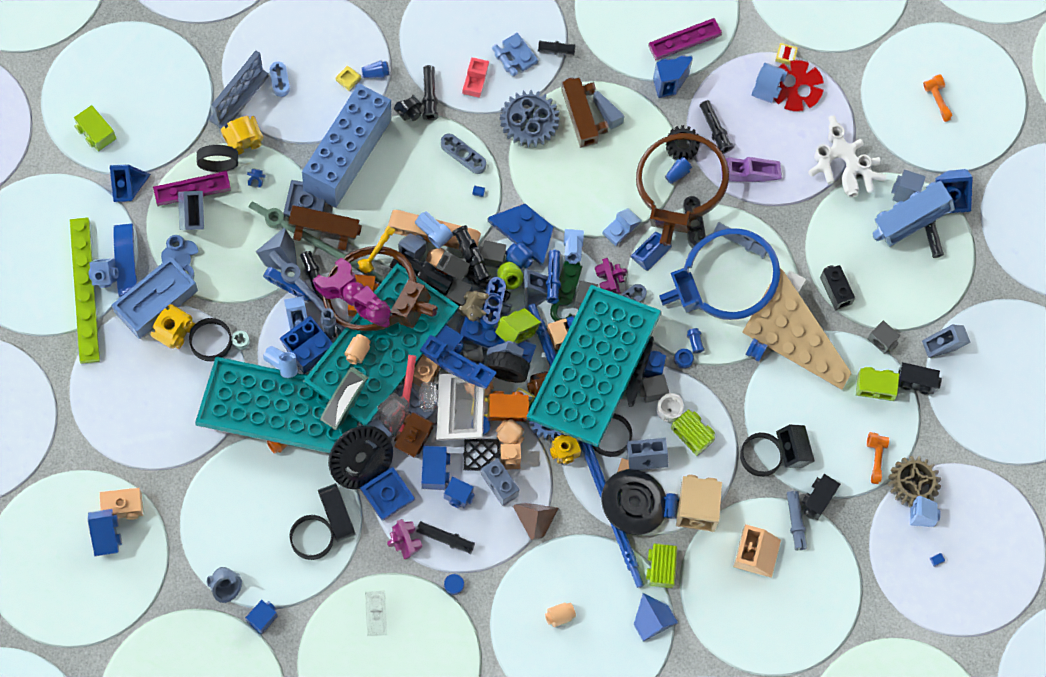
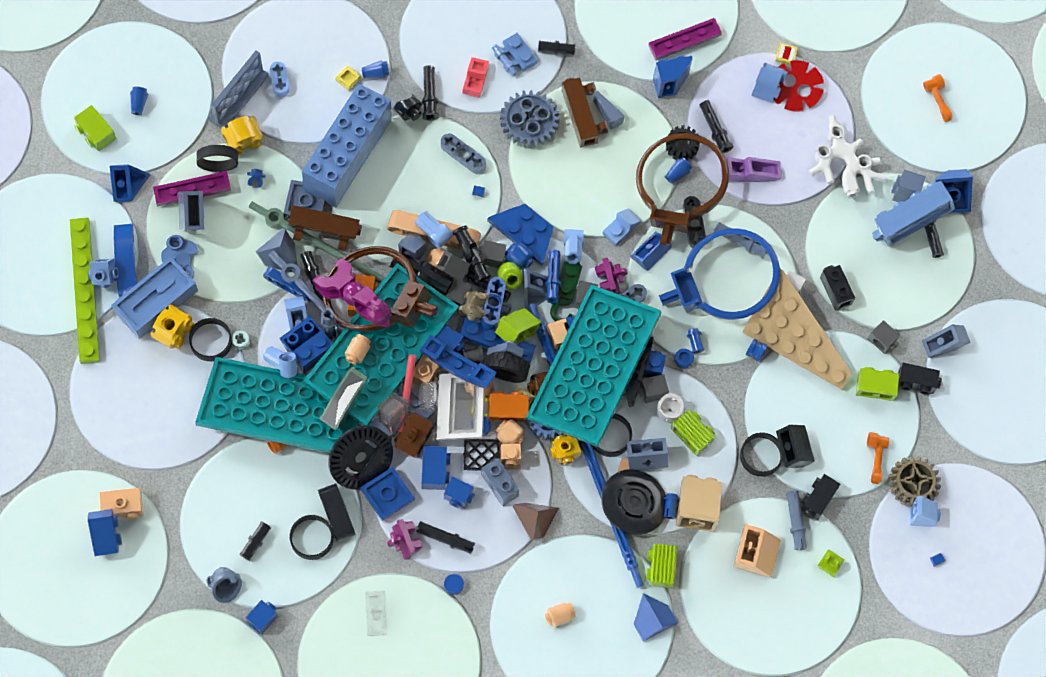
(138, 99): none -> blue cone
(255, 541): none -> black pin
(366, 265): yellow piece -> none
(830, 563): none -> lime tile

